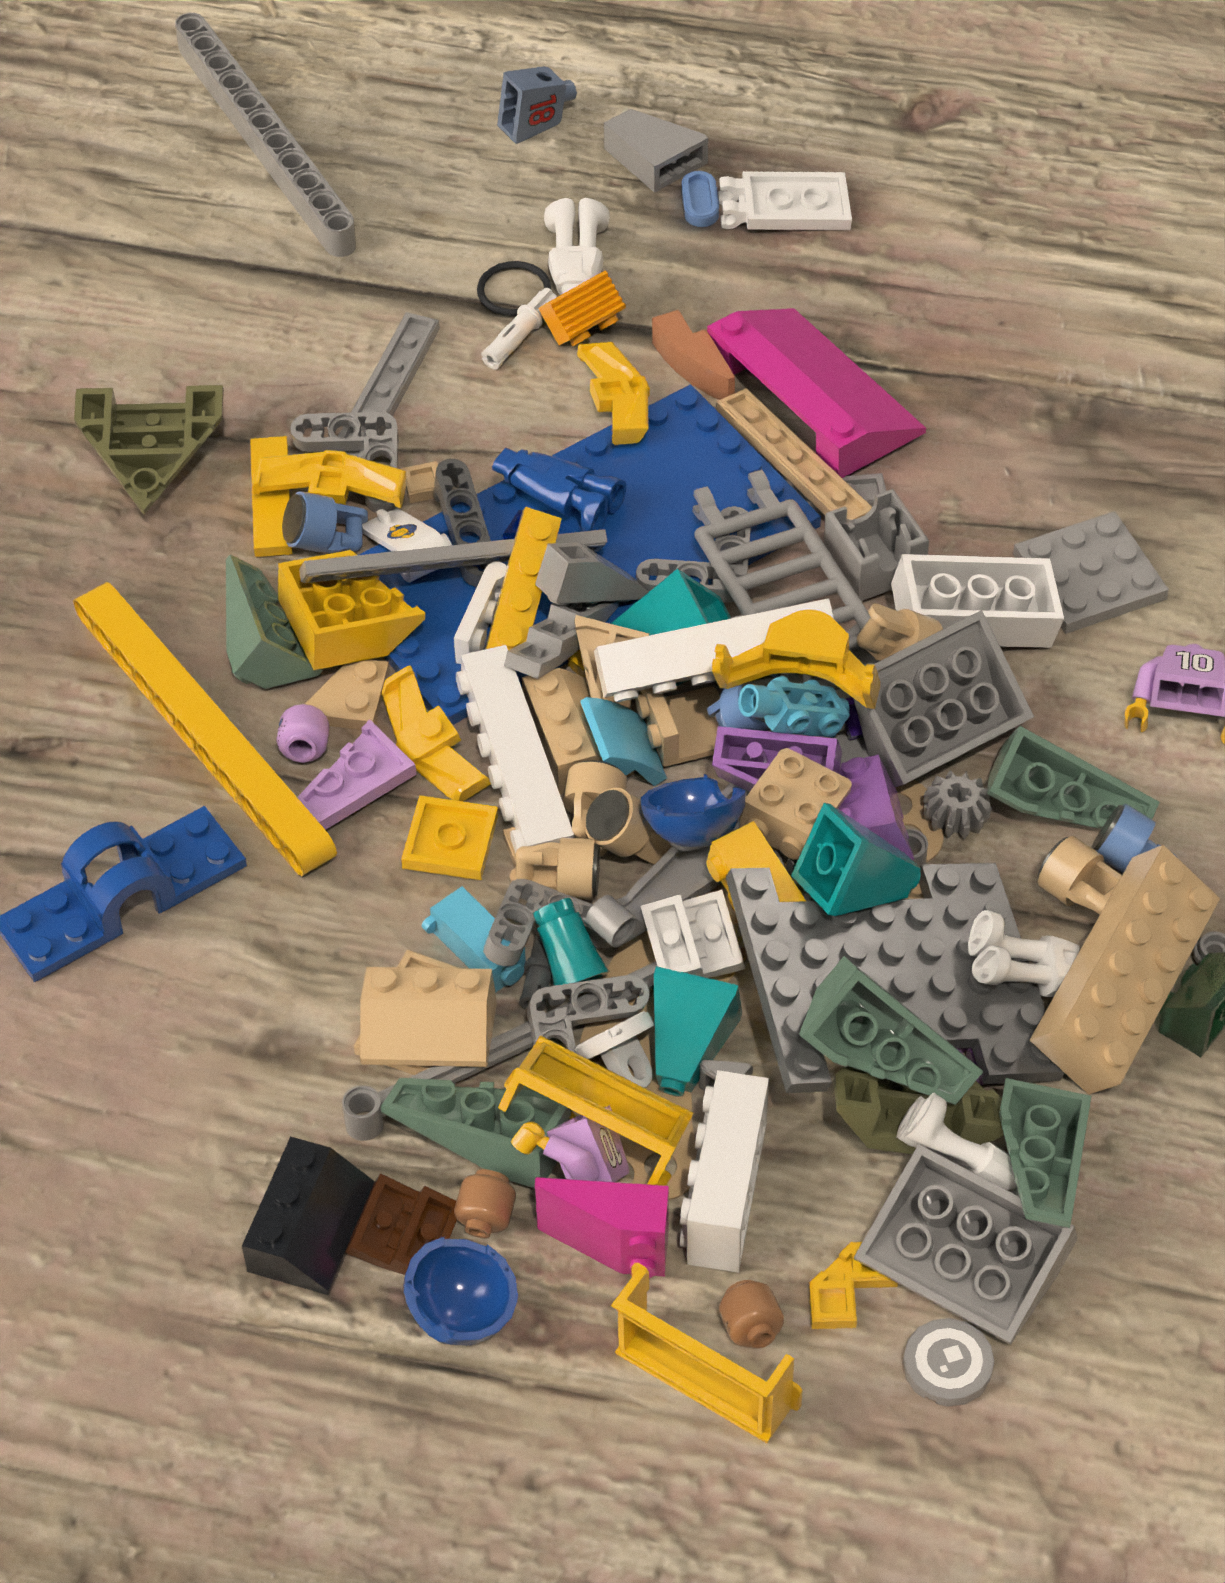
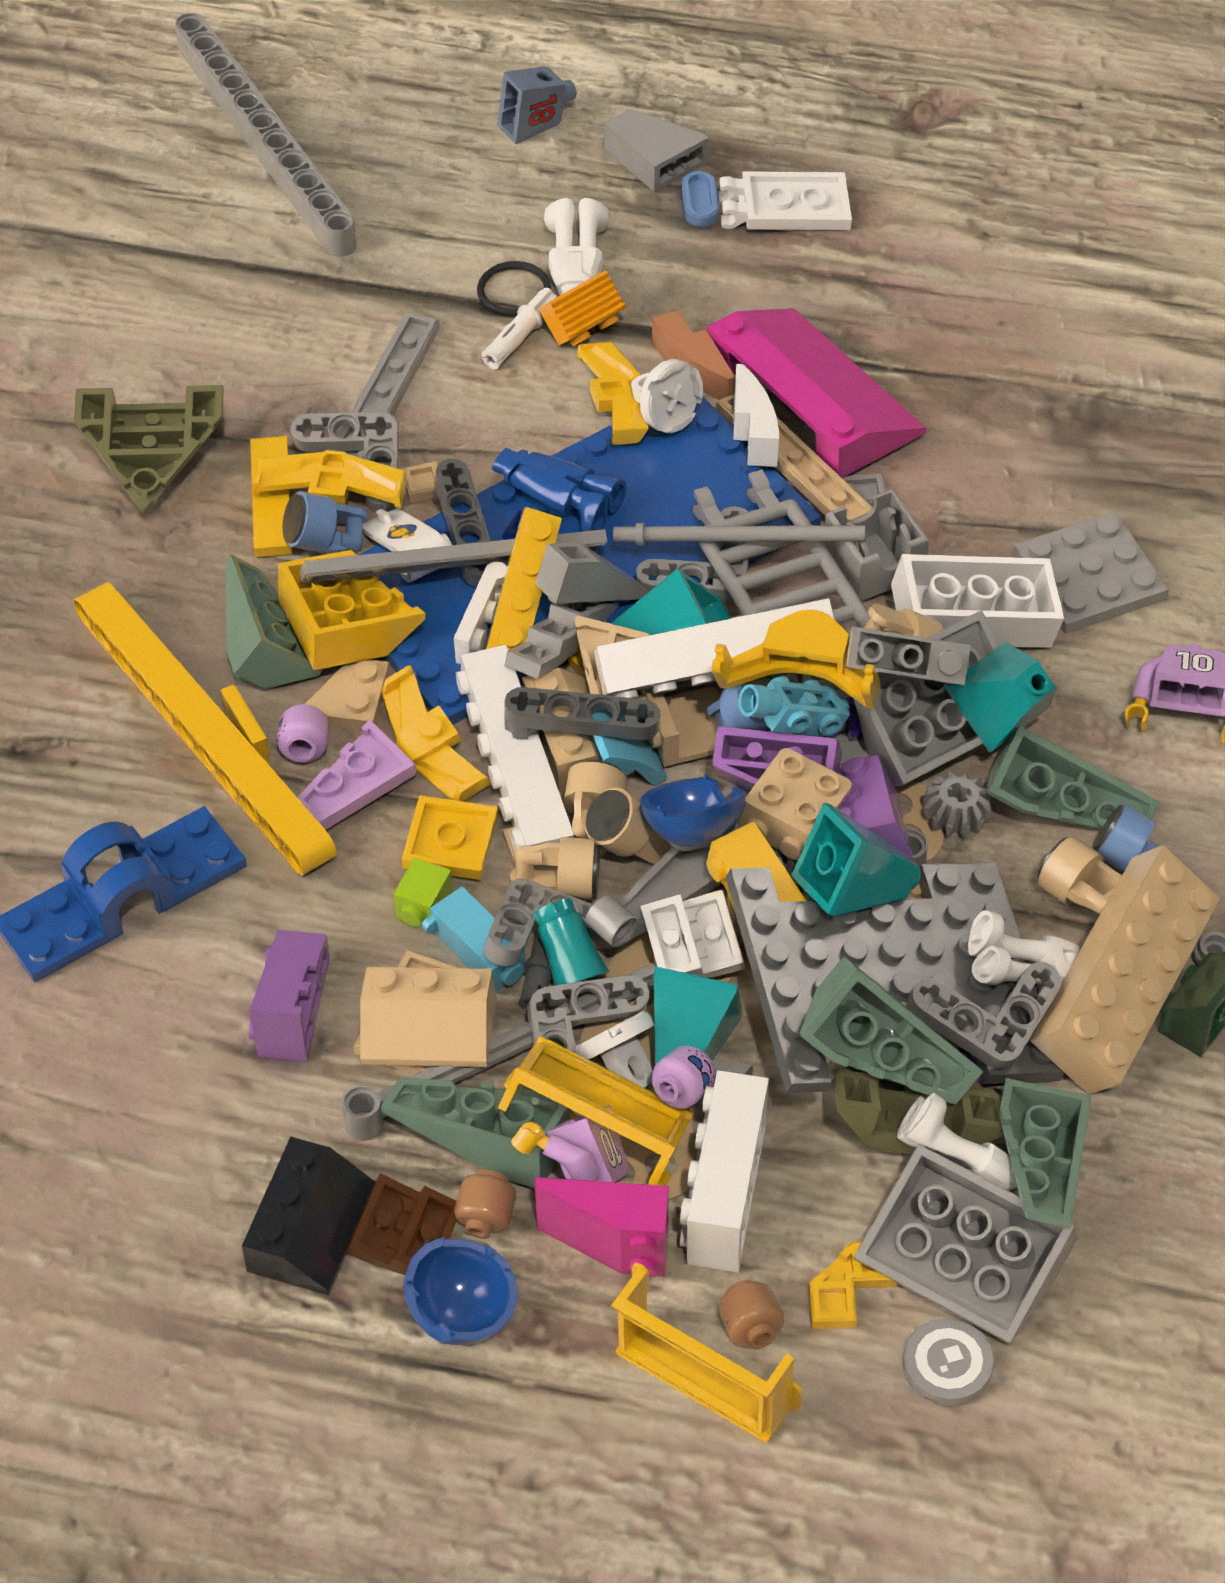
(243, 719): none -> yellow tile
(289, 995): none -> medium lavender wedge
(419, 890): none -> lime brick
(524, 718): none -> dark grey beam
(643, 534): none -> light grey bar
(669, 395): none -> white tile
(683, 1077): none -> lavender head
(755, 419): none -> white slope
(908, 655): none -> light grey slope
(988, 1028): none -> light grey beam
(1002, 694): none -> teal slope

